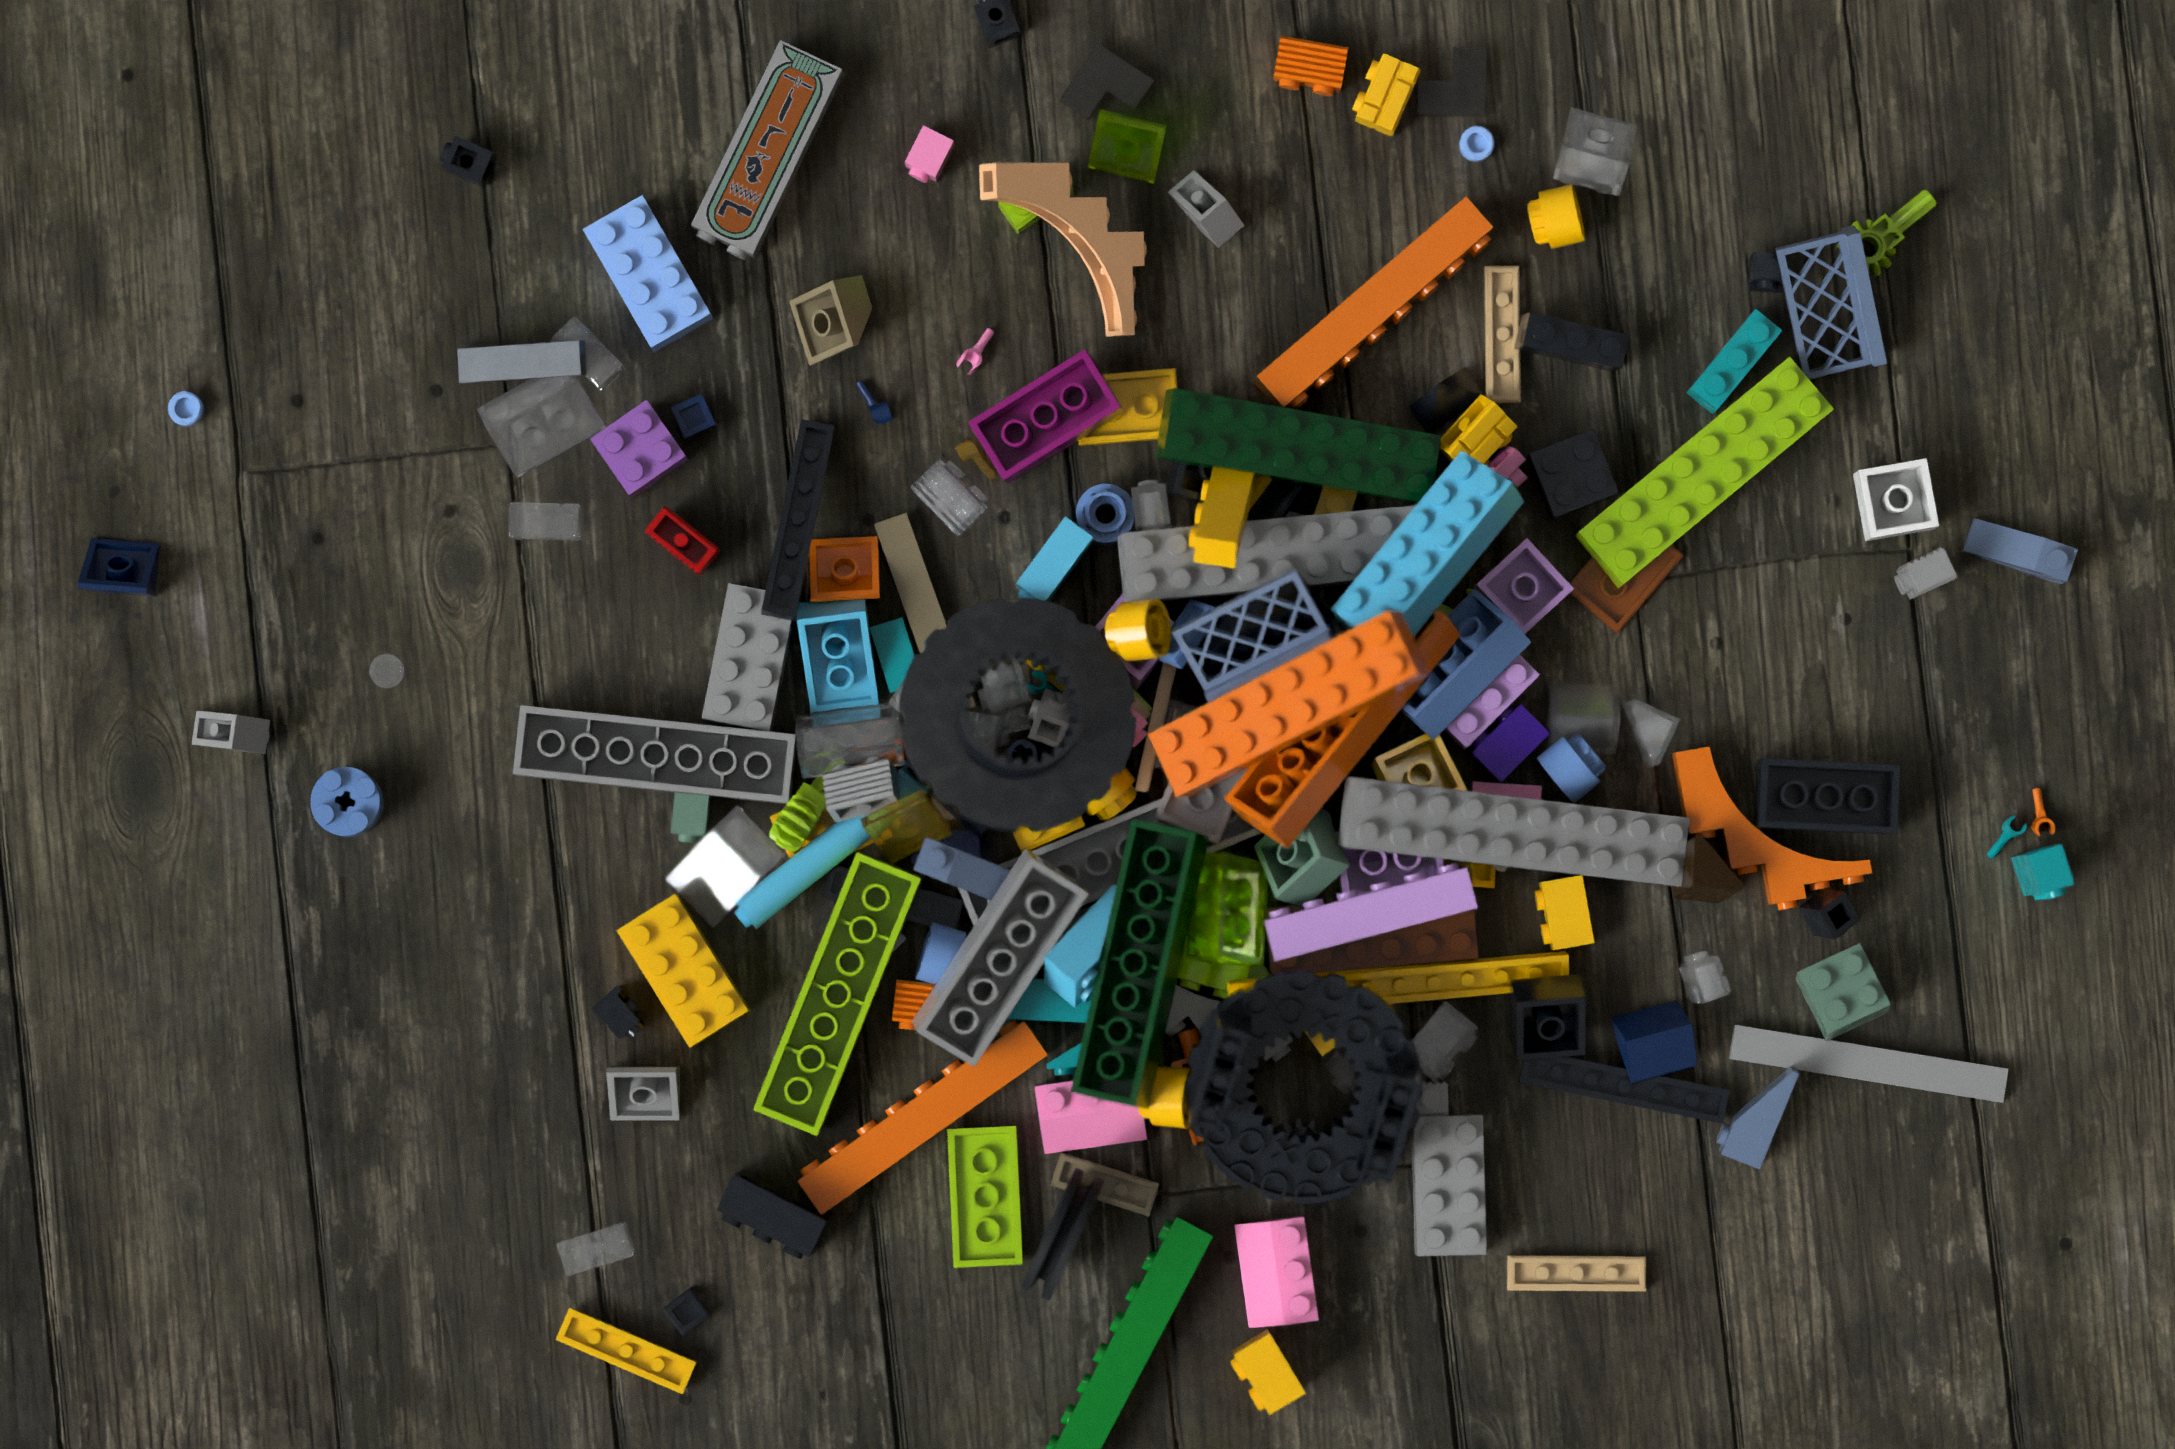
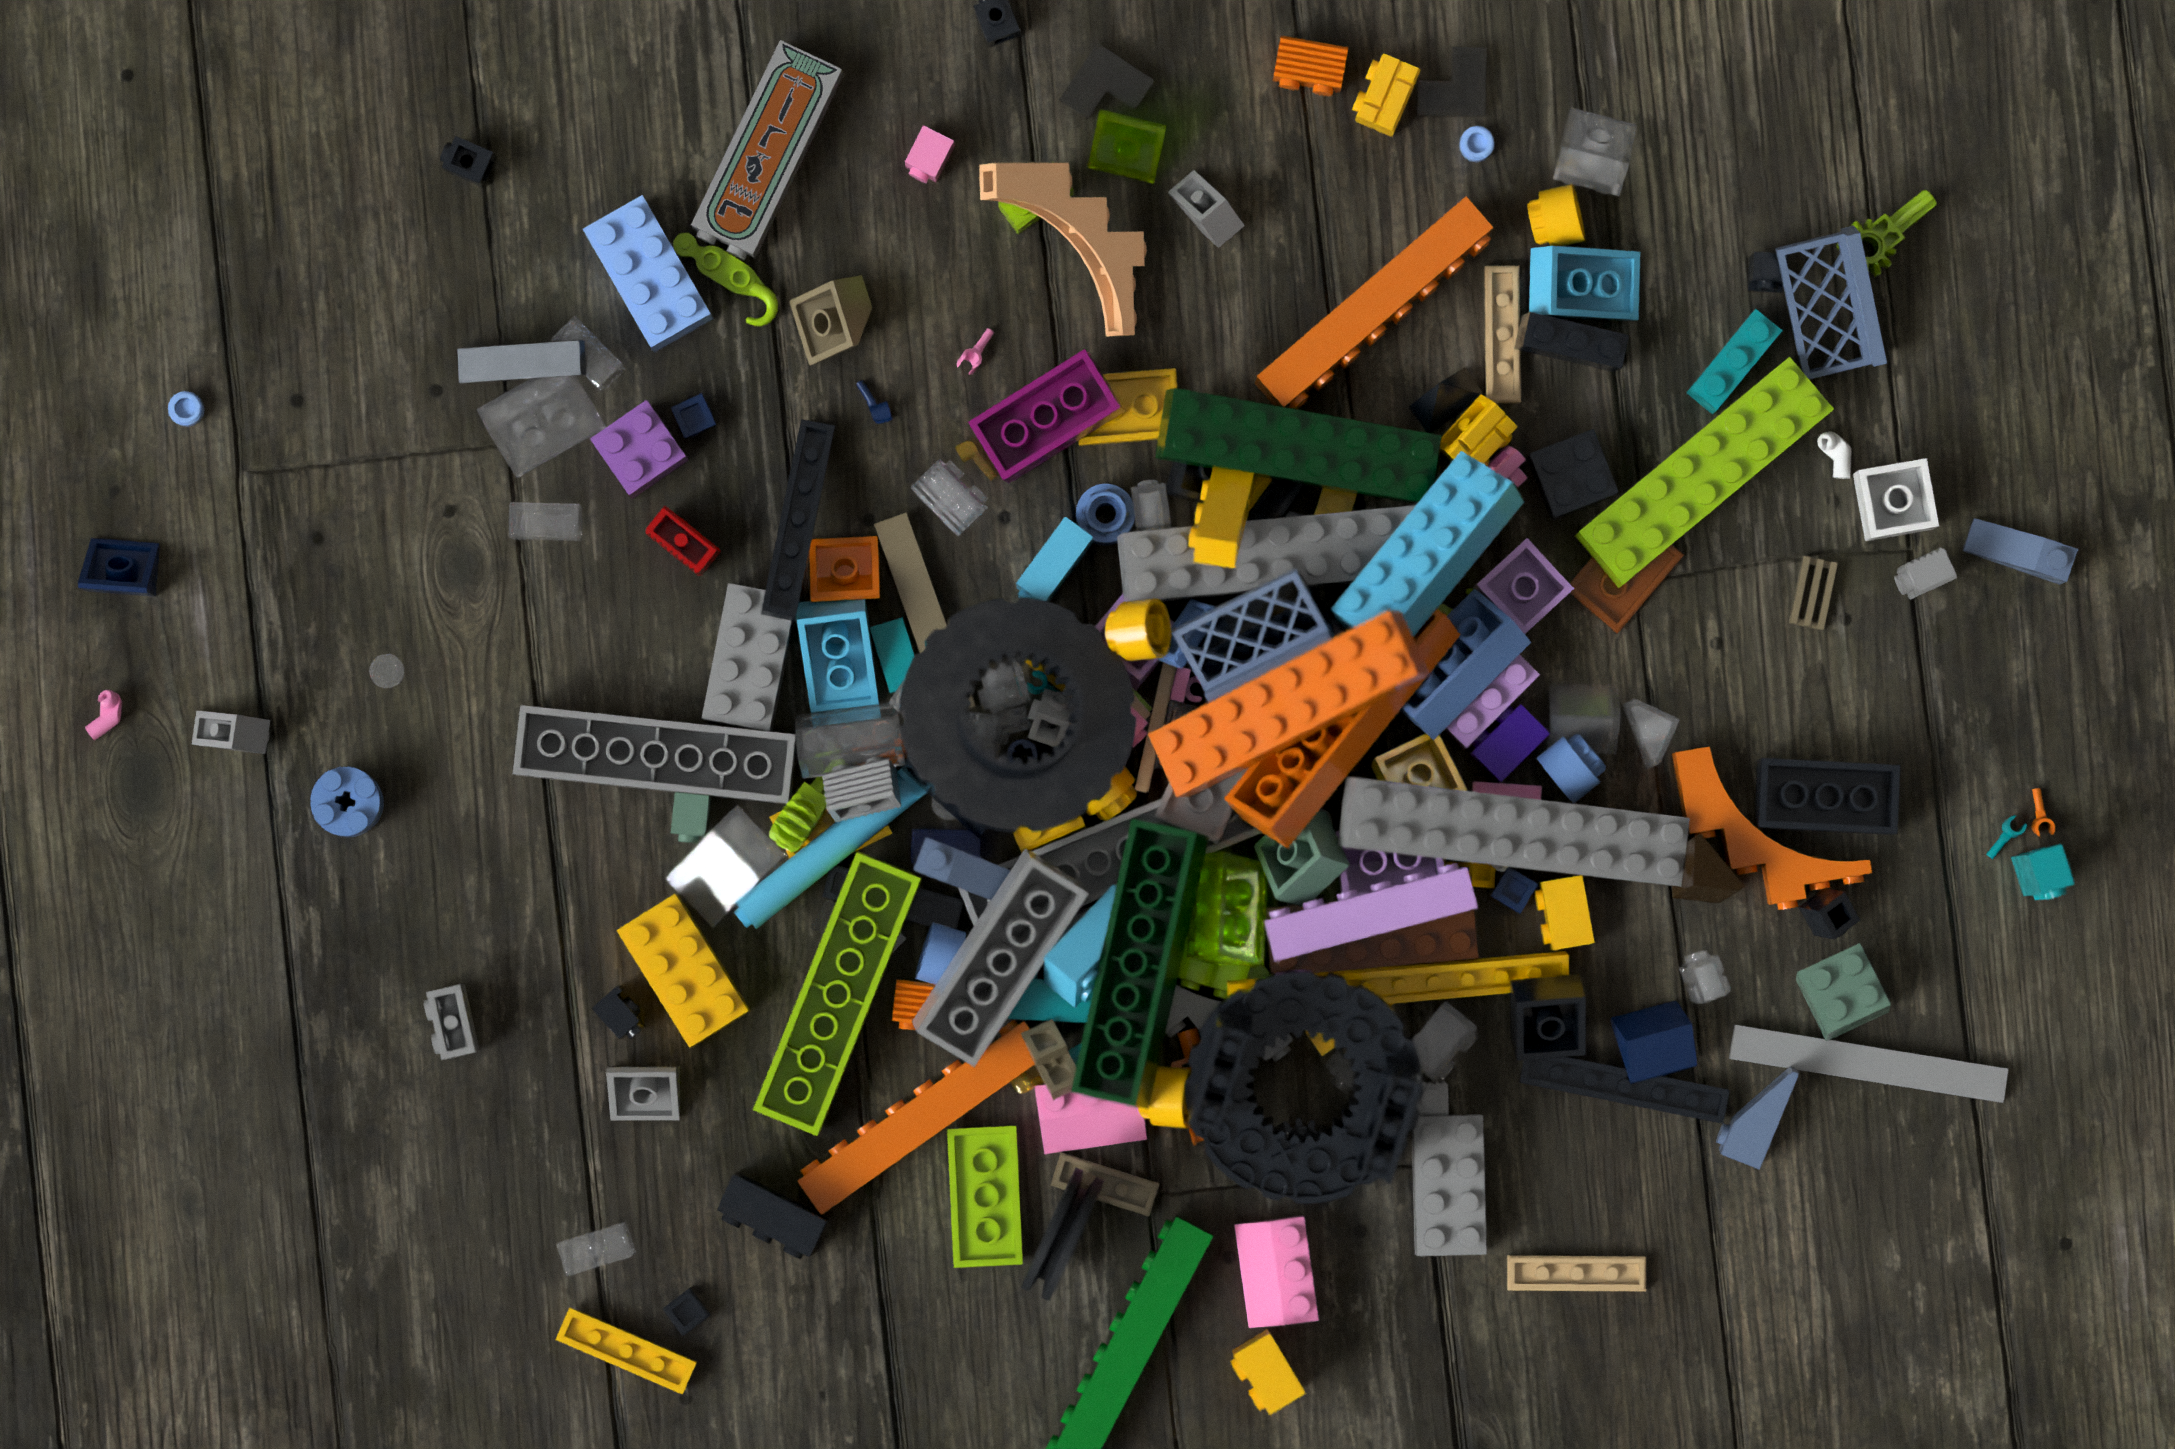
(109, 714): none -> bright pink arm
(452, 1022): none -> light grey brick
(729, 273): none -> lime piece
(904, 825): clear yellow tile -> none
(1024, 1084): none -> clear yellow hand
(1051, 1058): none -> dark tan slope
(1181, 686): none -> bright pink tile
(1514, 890): none -> dark blue plate
(1584, 283): none -> medium azure slope
(1819, 565): none -> dark tan tile
(1838, 451): none -> white arm

